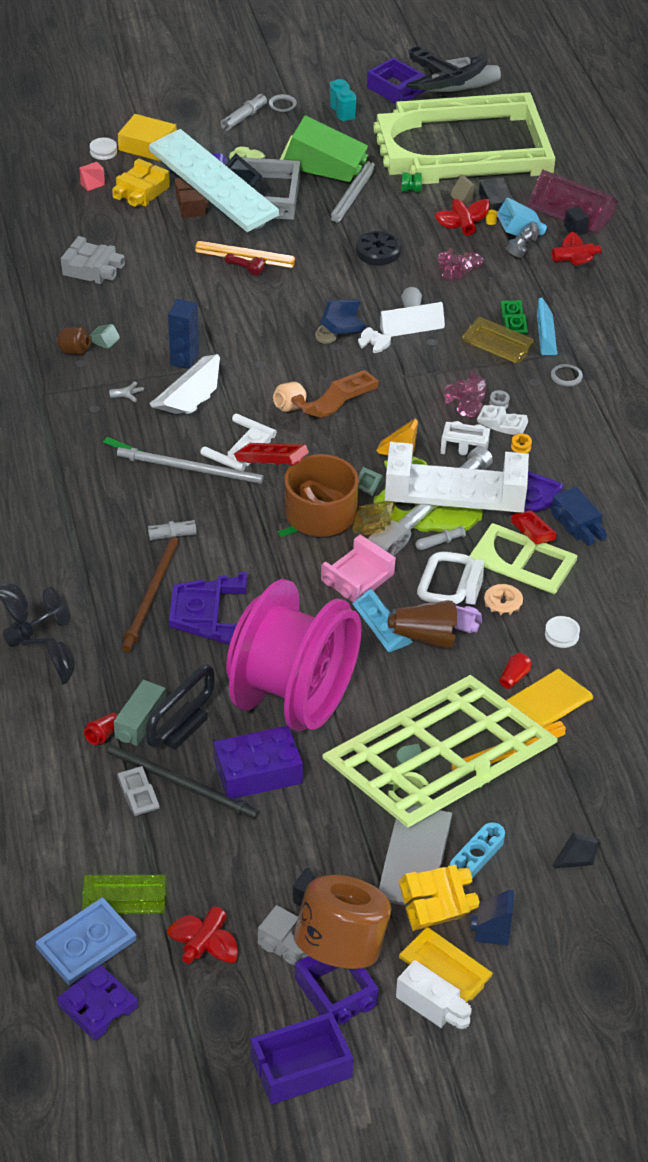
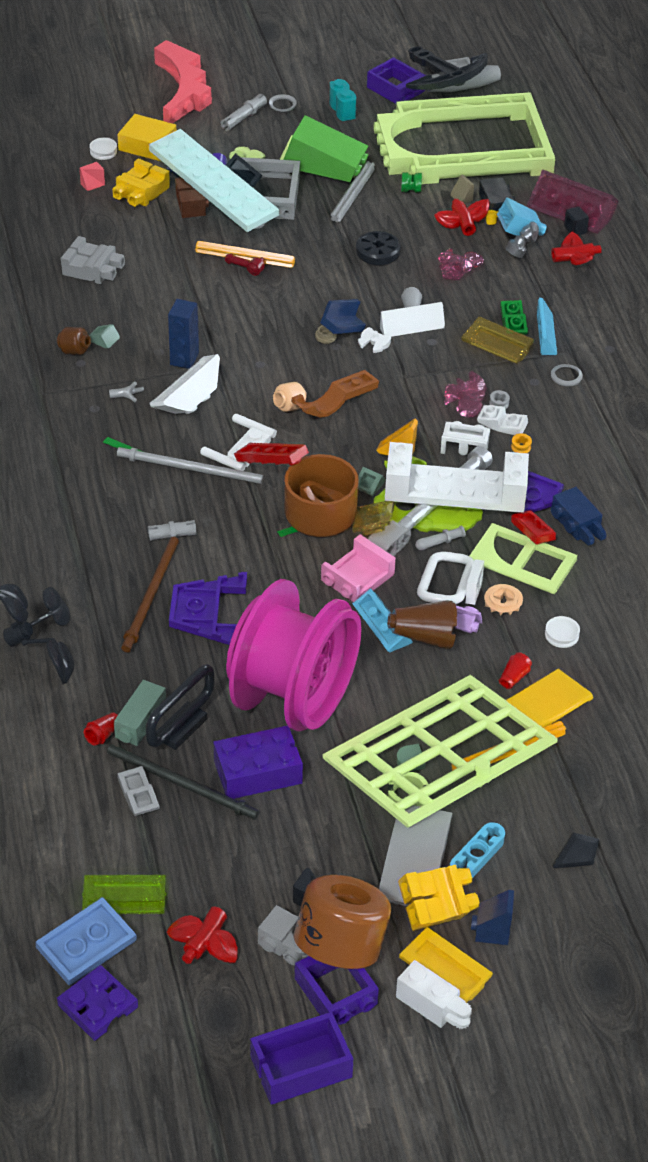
(187, 71): none -> coral arch

